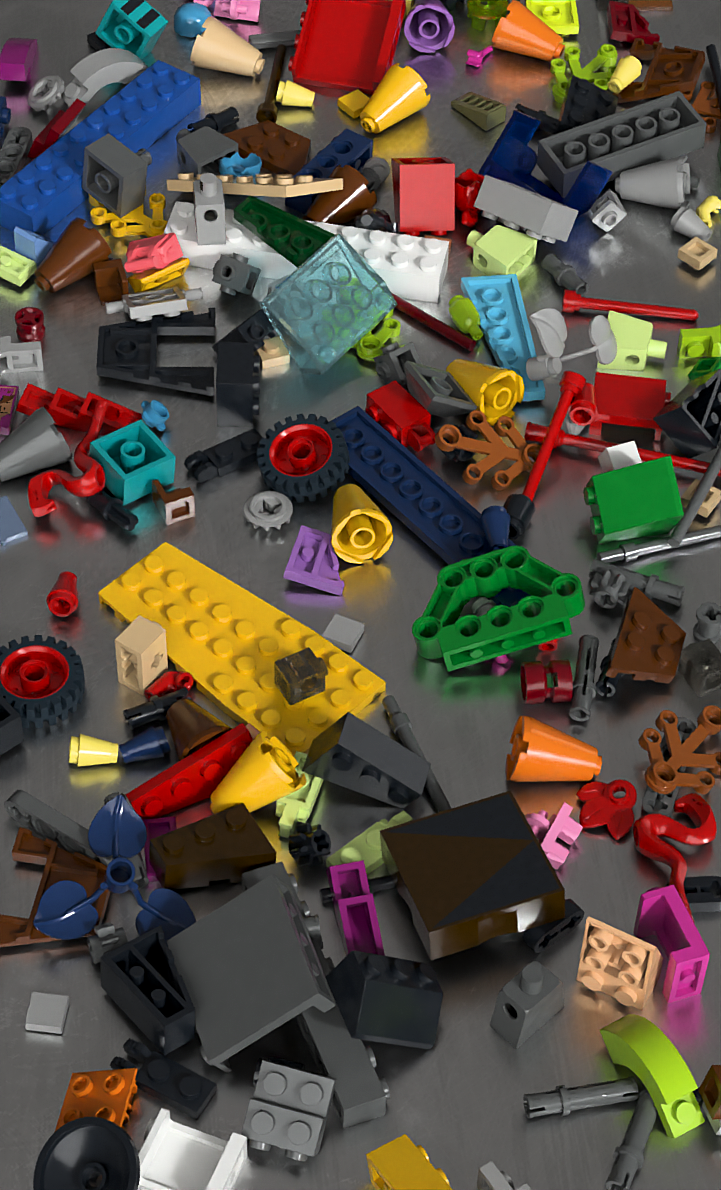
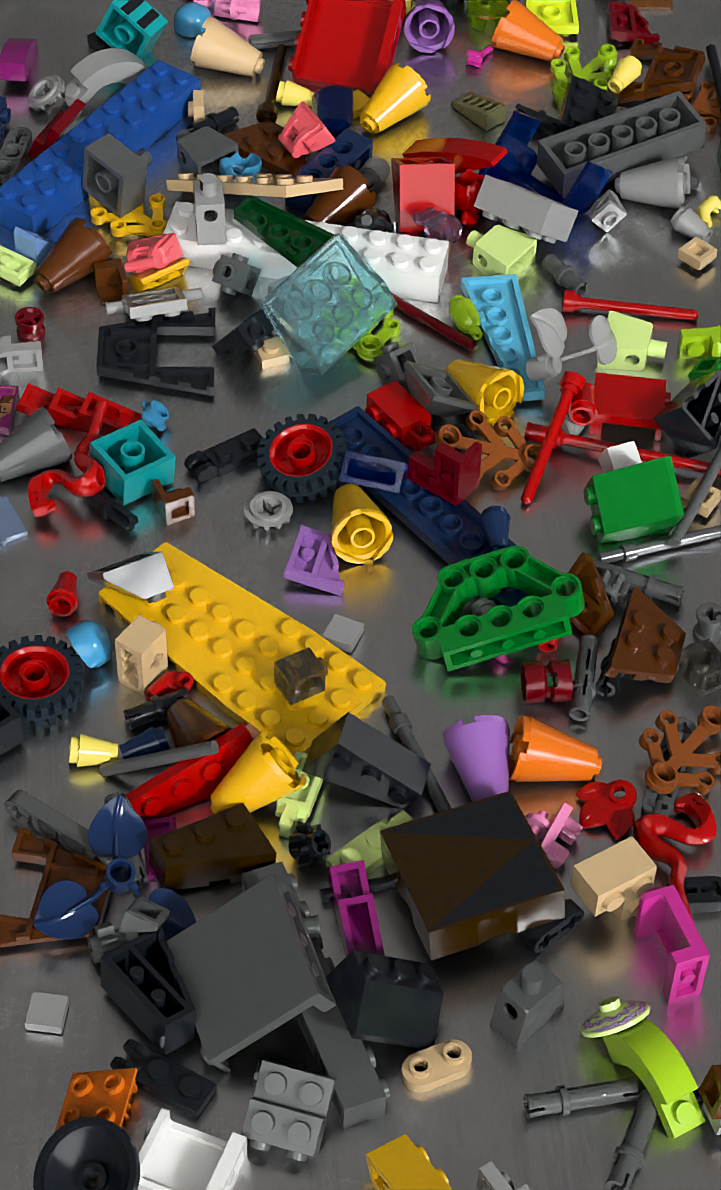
(91, 642): none -> dark azure hair
(138, 577): none -> slope
(143, 916): none -> dark grey slope
(159, 758): none -> dark grey bar
(196, 107): none -> tan plate
(237, 384): black brick -> none
(304, 132): none -> coral piece
(334, 108): none -> clear blue brick
(374, 472): none -> clear blue brick
(438, 1065): none -> tan plate
(439, 225): none -> clear purple piece
(449, 473): none -> dark red panel
(461, 151): none -> red slope
(481, 754): none -> medium lavender cone
(521, 511): black brick -> none
(597, 609): none -> reddish brown wing
(614, 879): none -> tan brick
(614, 1017): none -> yellowish green dish
(618, 964): light nougat slope -> none

